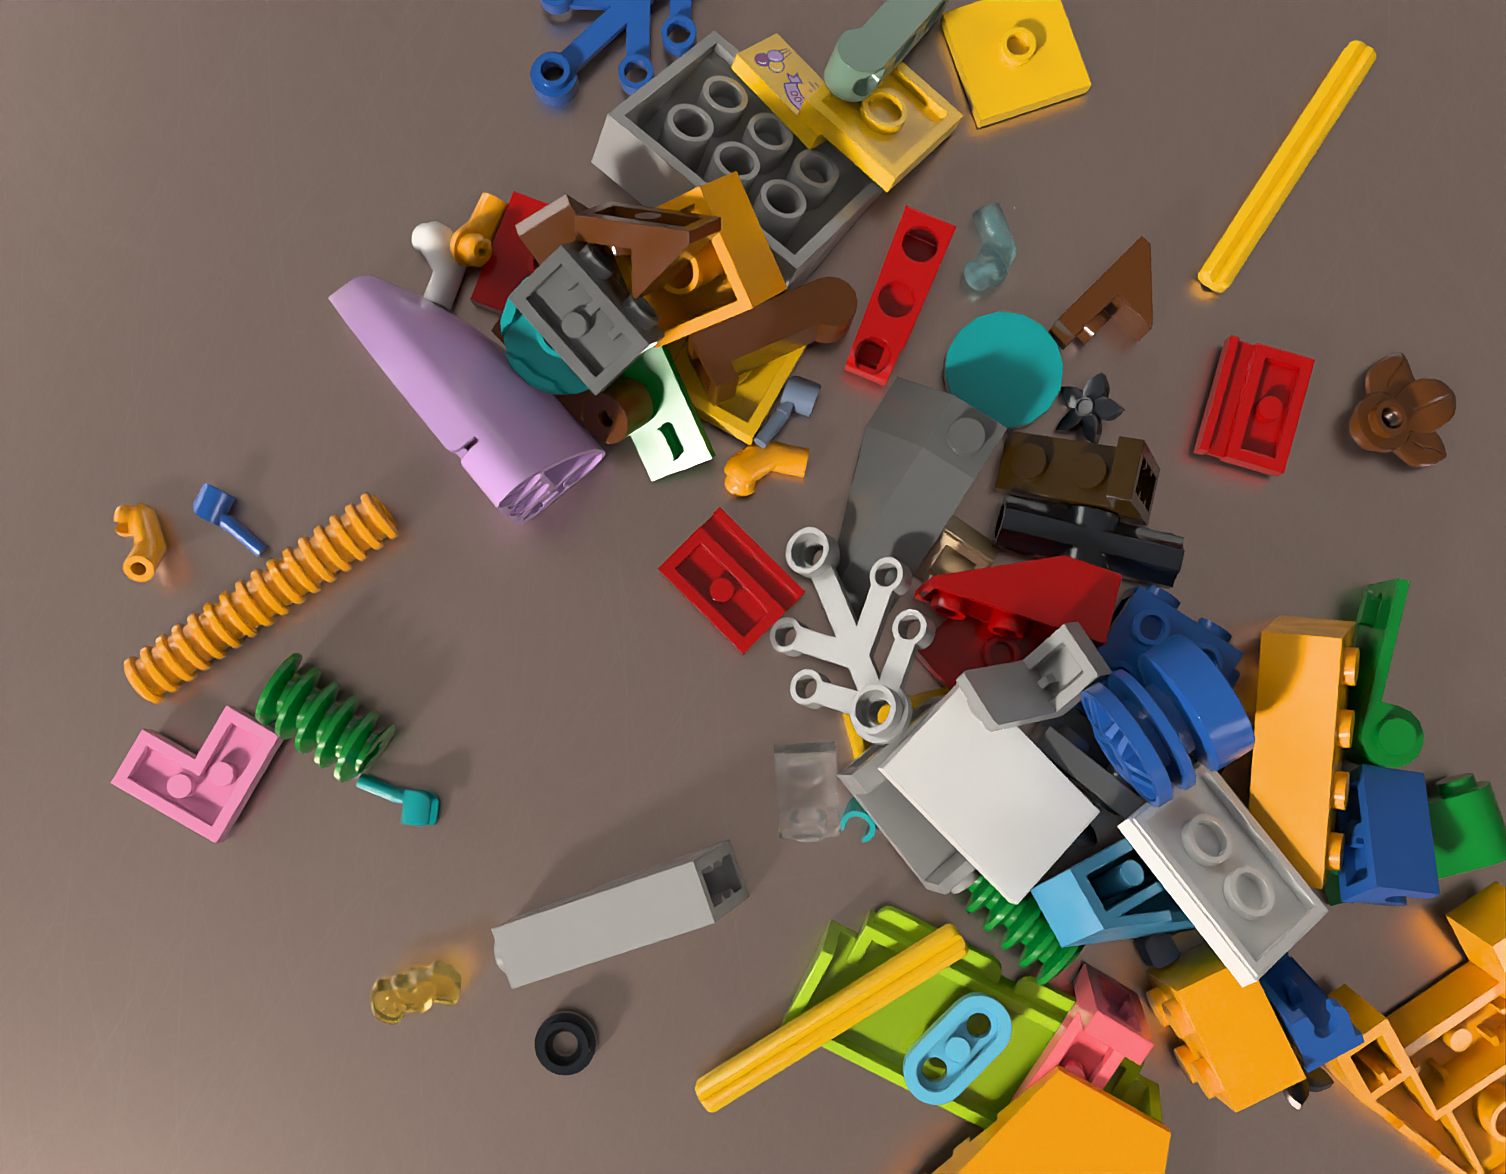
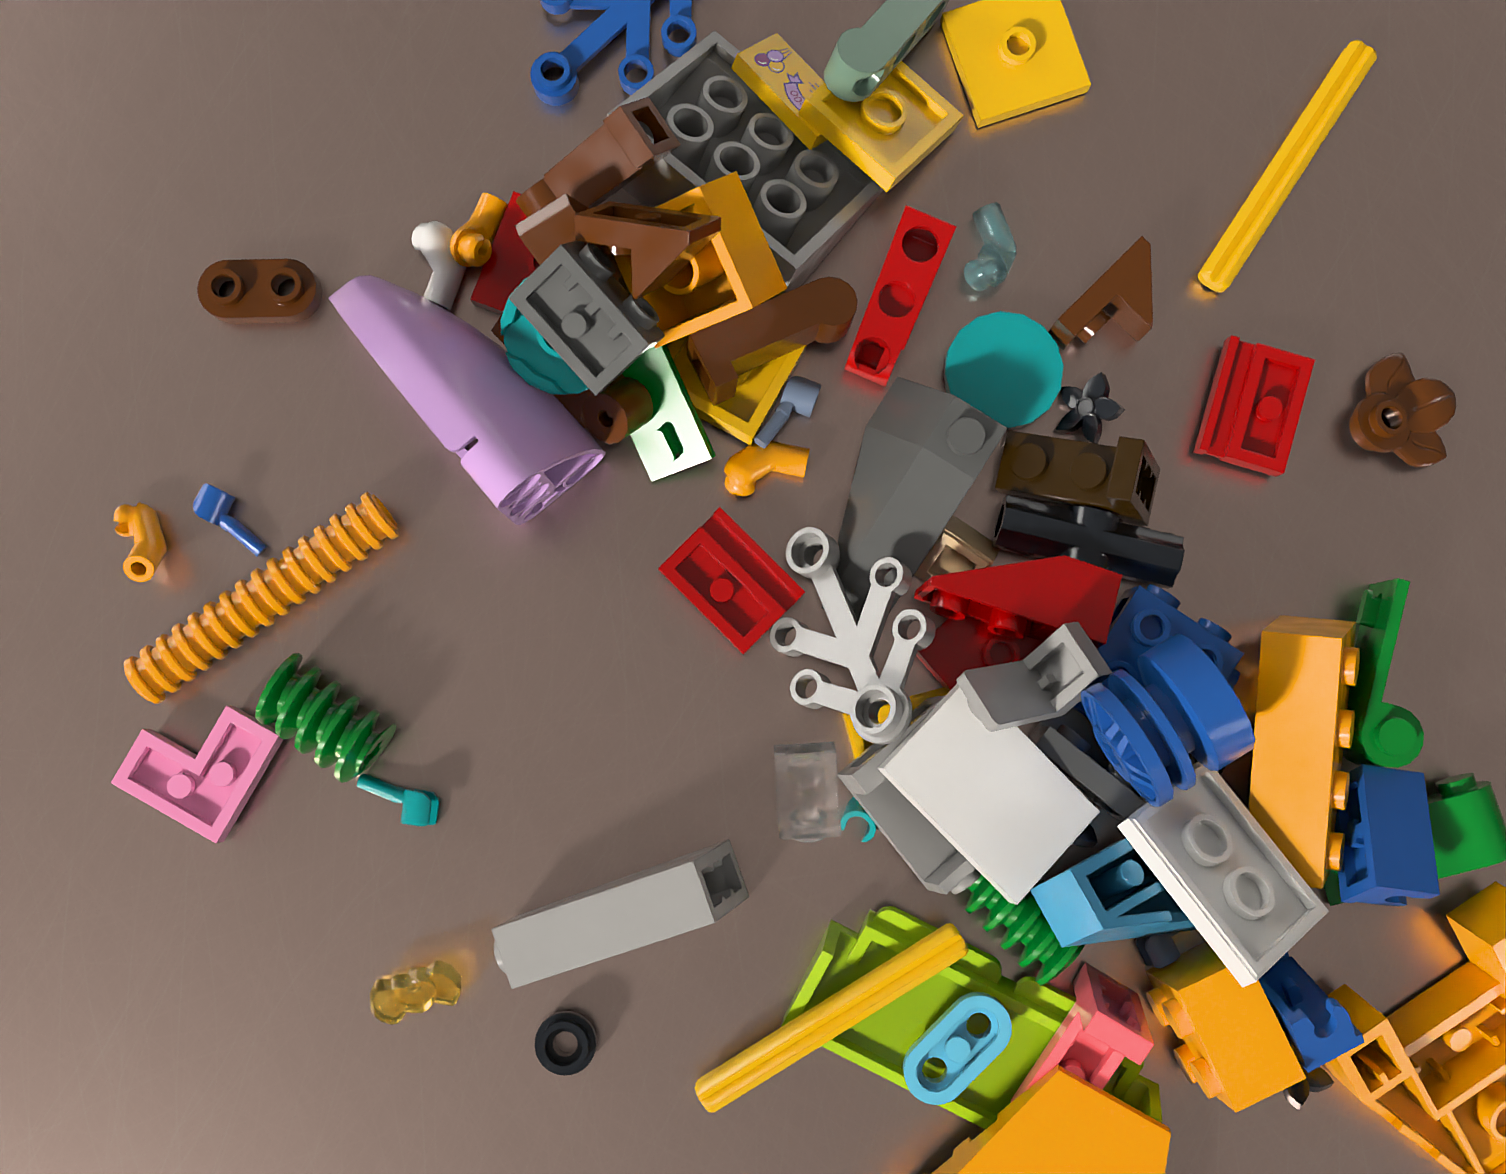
(256, 291): none -> reddish brown plate
(605, 159): none -> reddish brown leg

